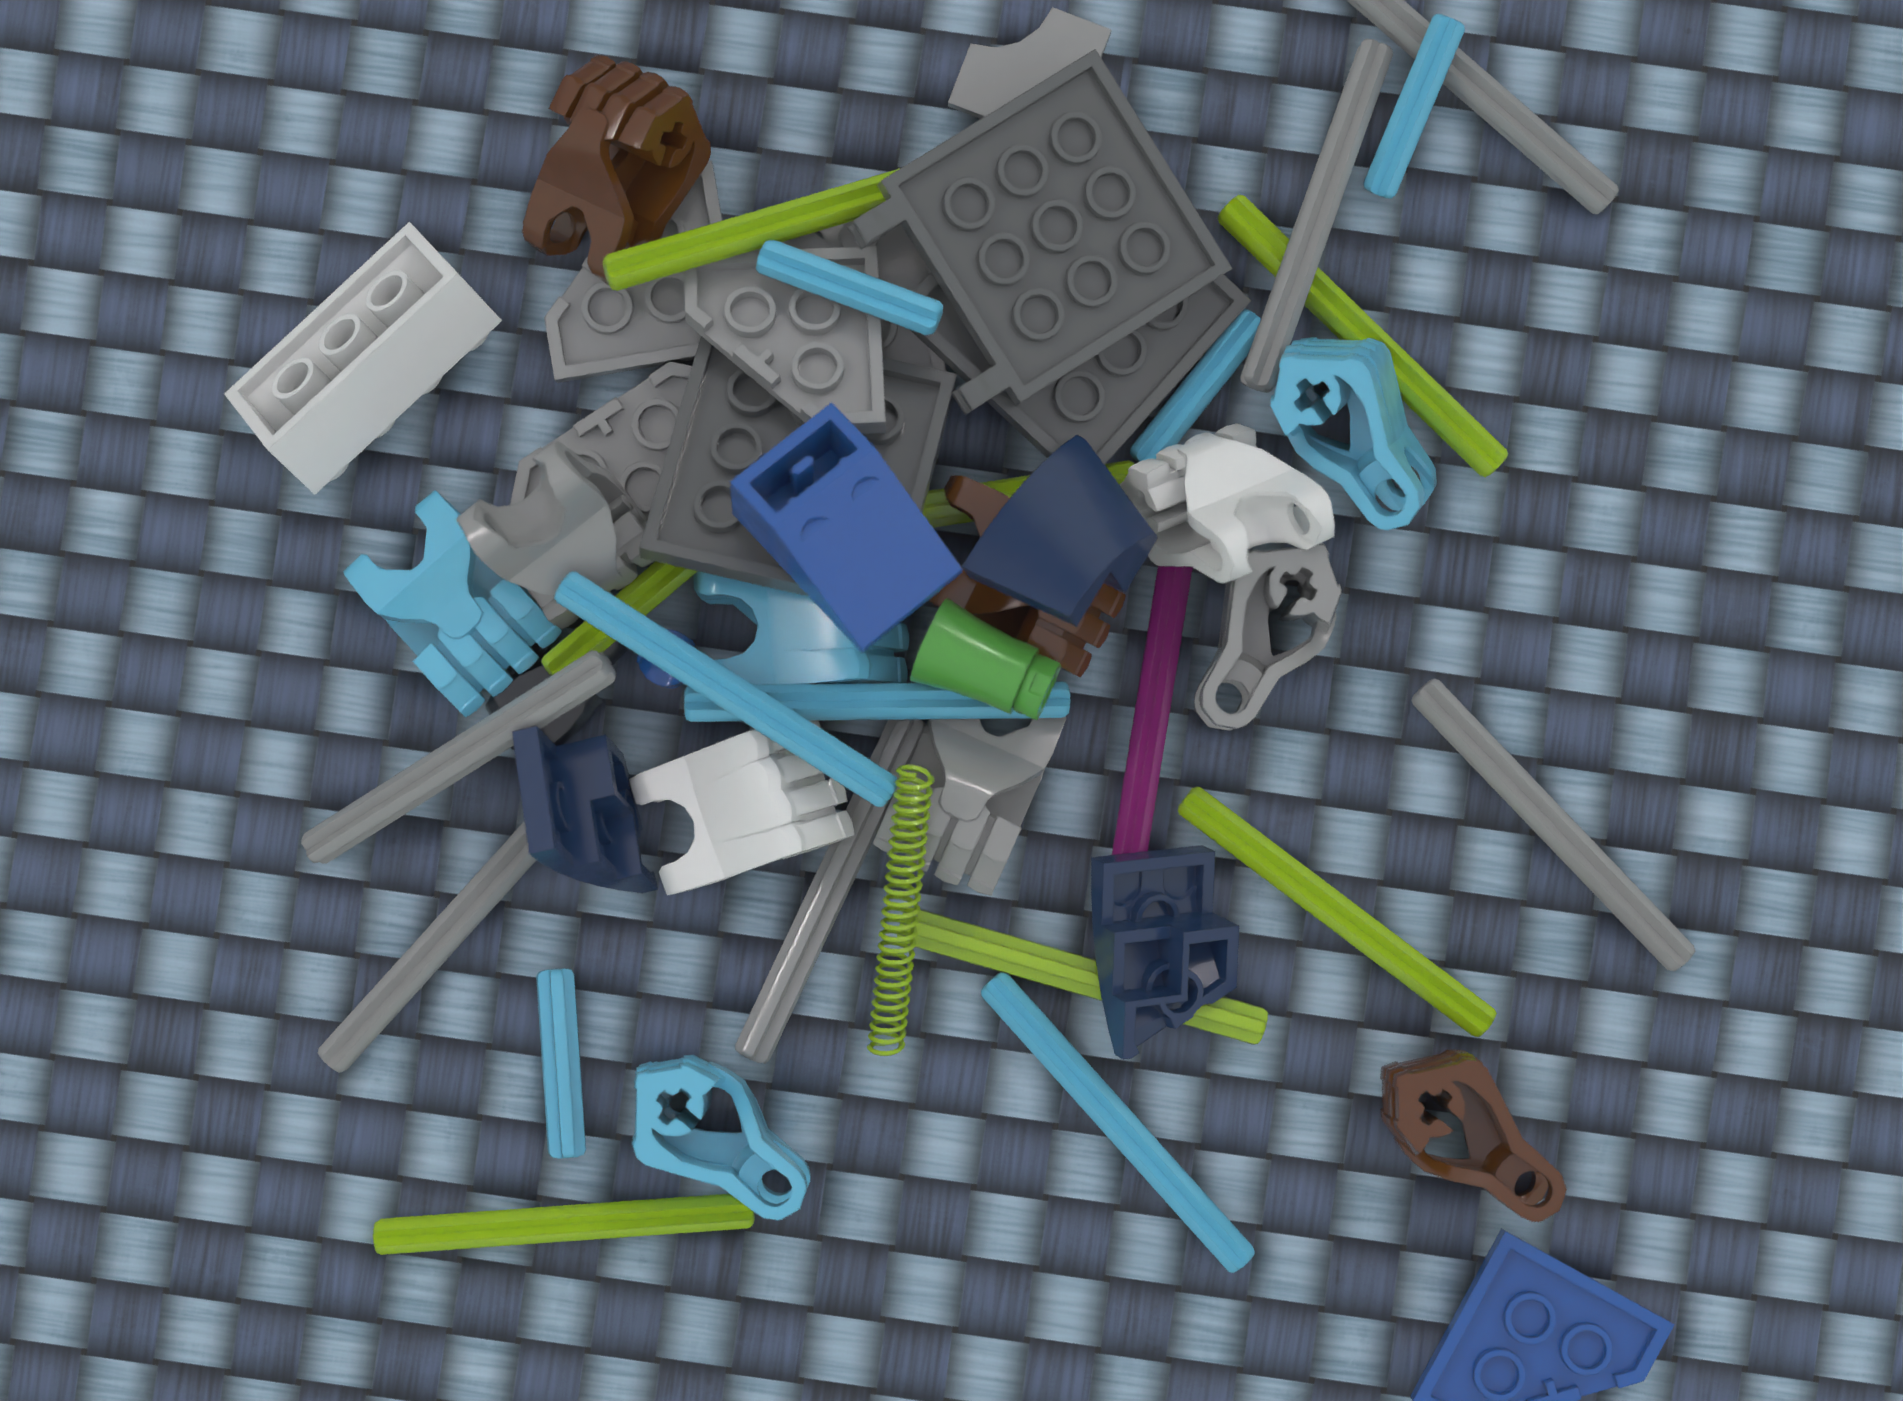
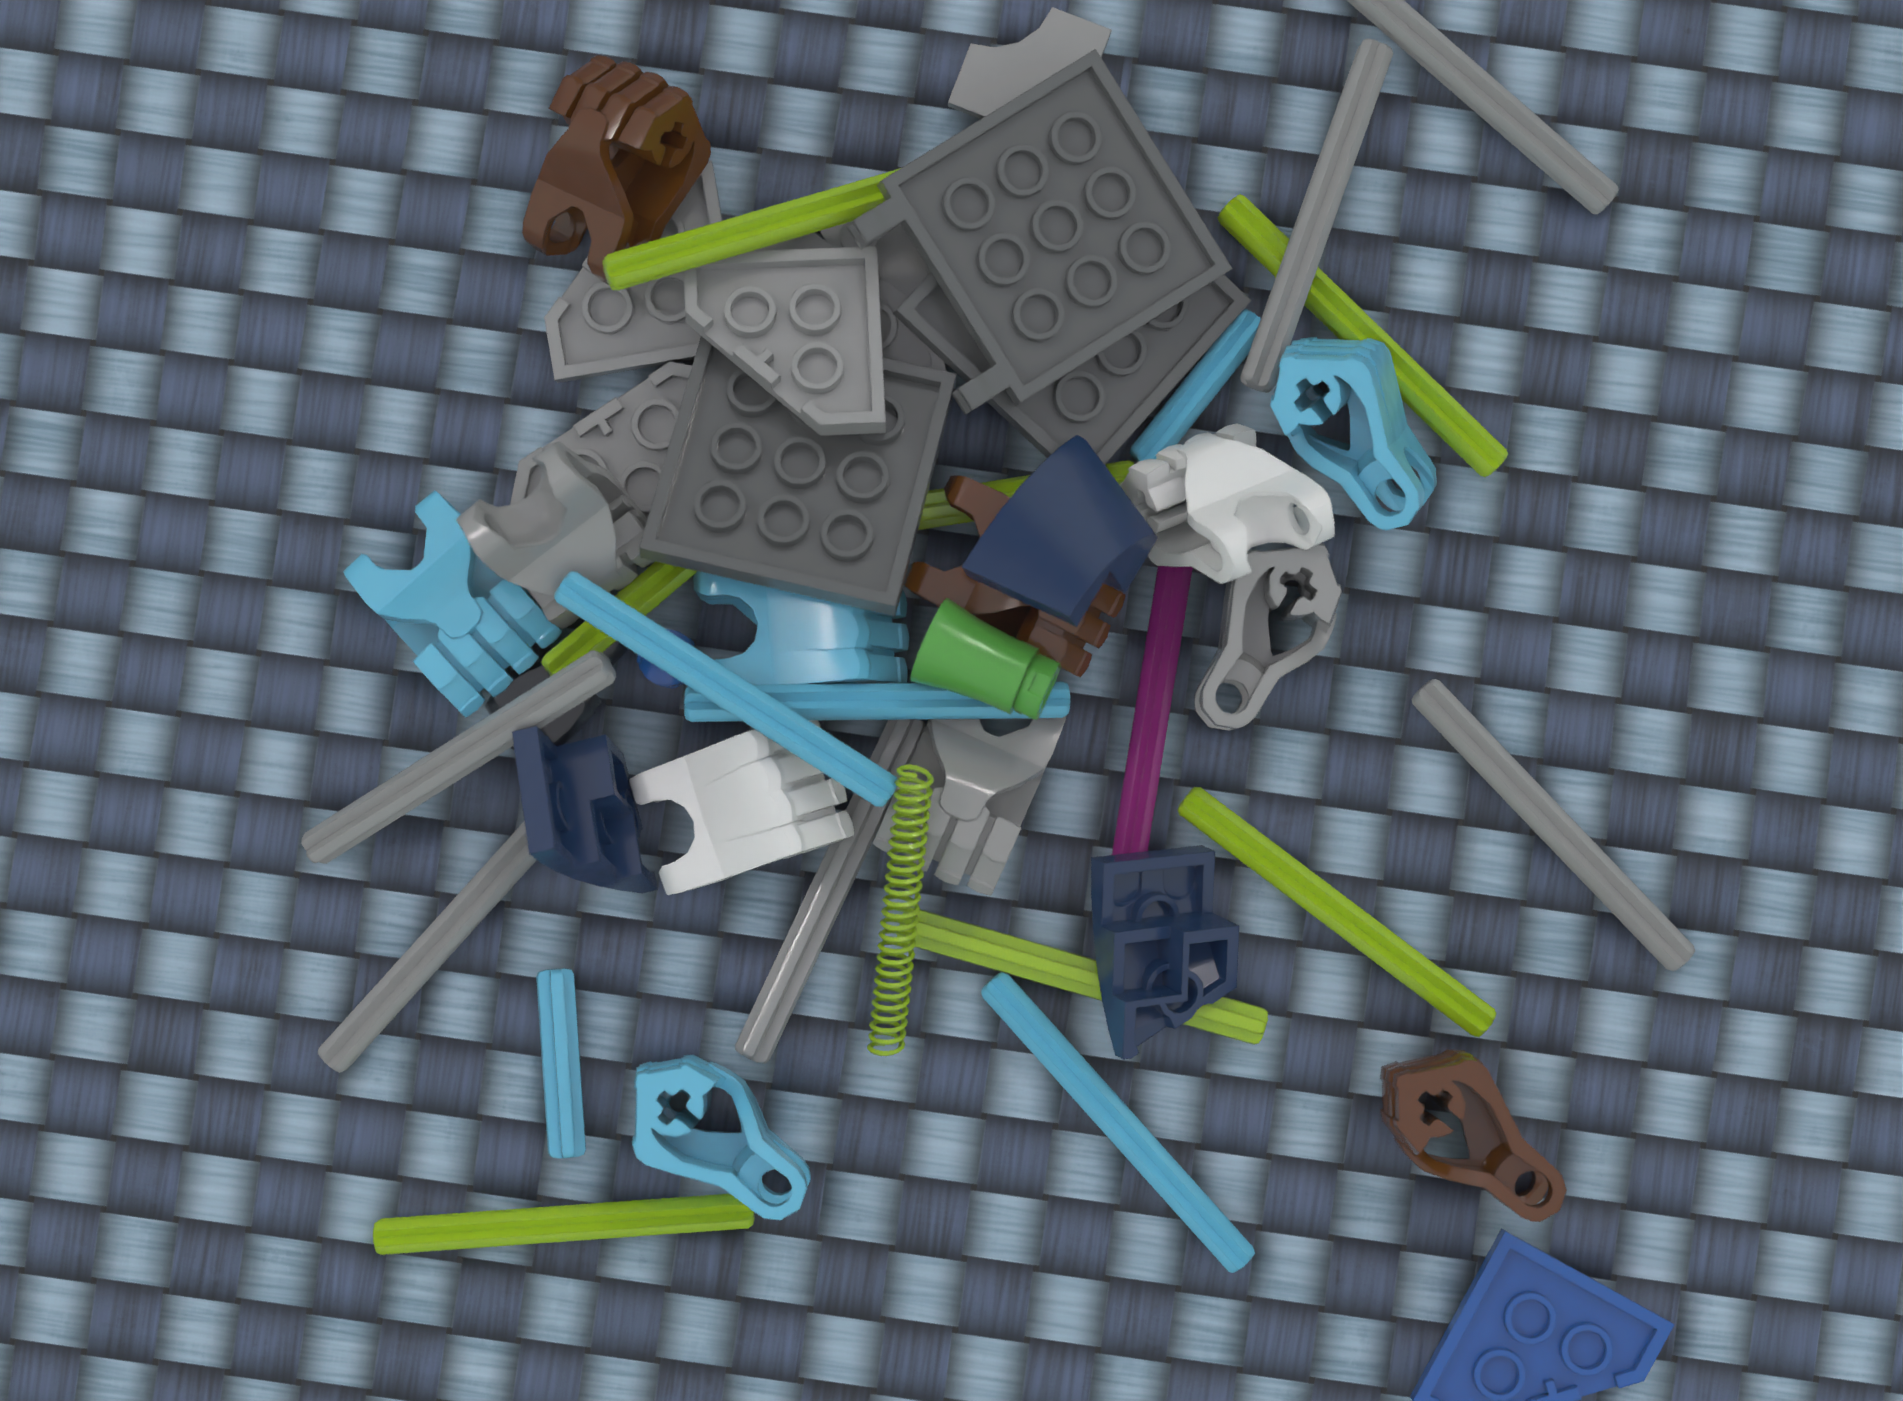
(362, 359): white slope -> none
(843, 527): blue slope -> none
(849, 287): medium azure axle -> none
(1414, 106): medium azure axle -> none

